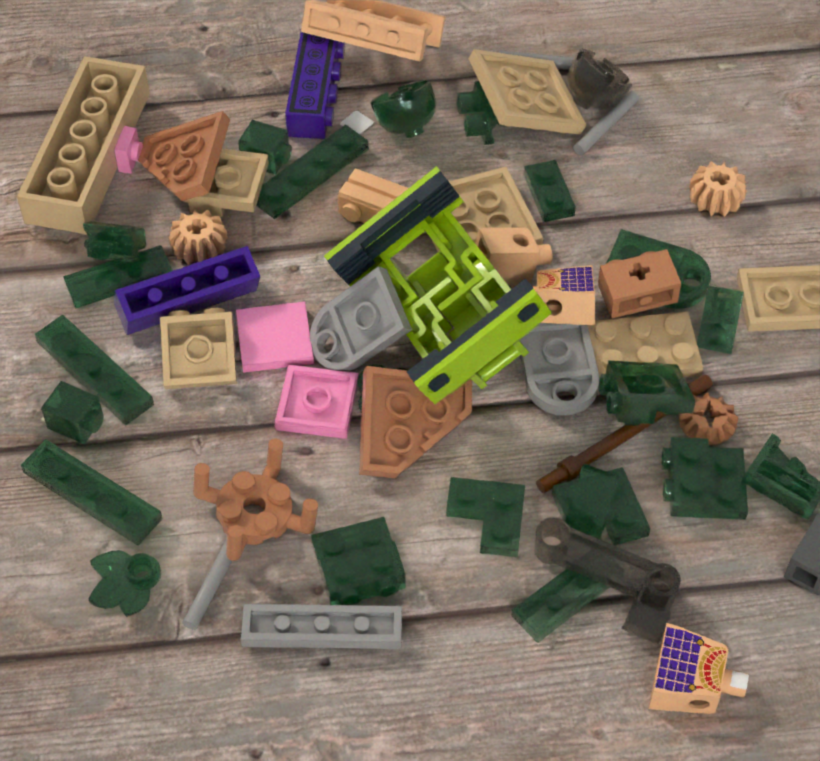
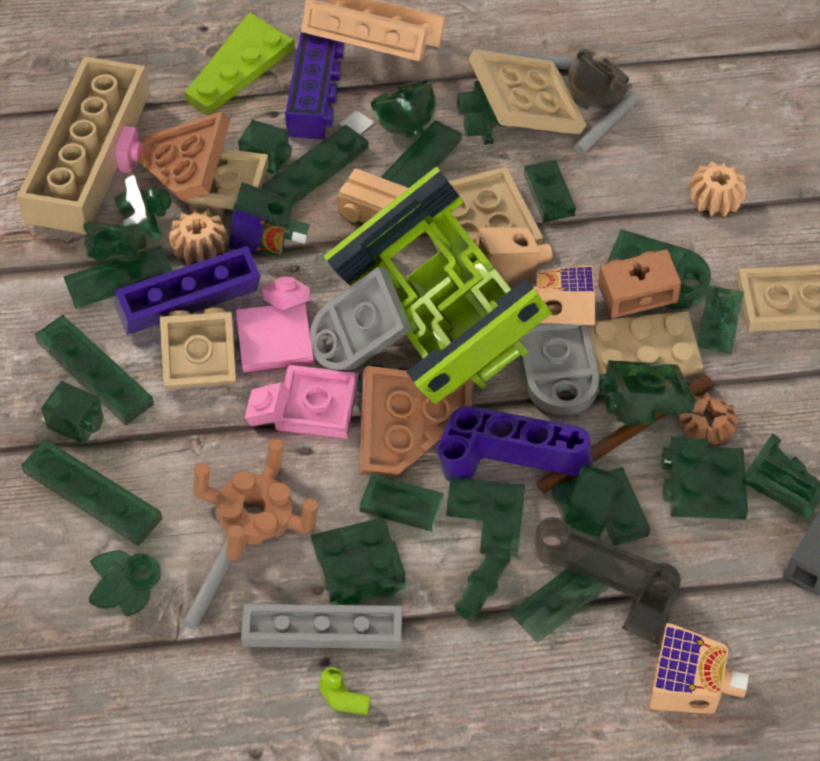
(145, 205): none -> clear green hips
(239, 61): none -> lime wing
(264, 222): none -> clear green torso
(266, 404): none -> bright pink plate
(286, 293): none -> bright pink plate
(338, 695): none -> lime arm
(401, 502): none -> clear green plate
(423, 154): none -> clear green tile
(482, 583): none -> clear green pin
(512, 439): none -> dark purple beam

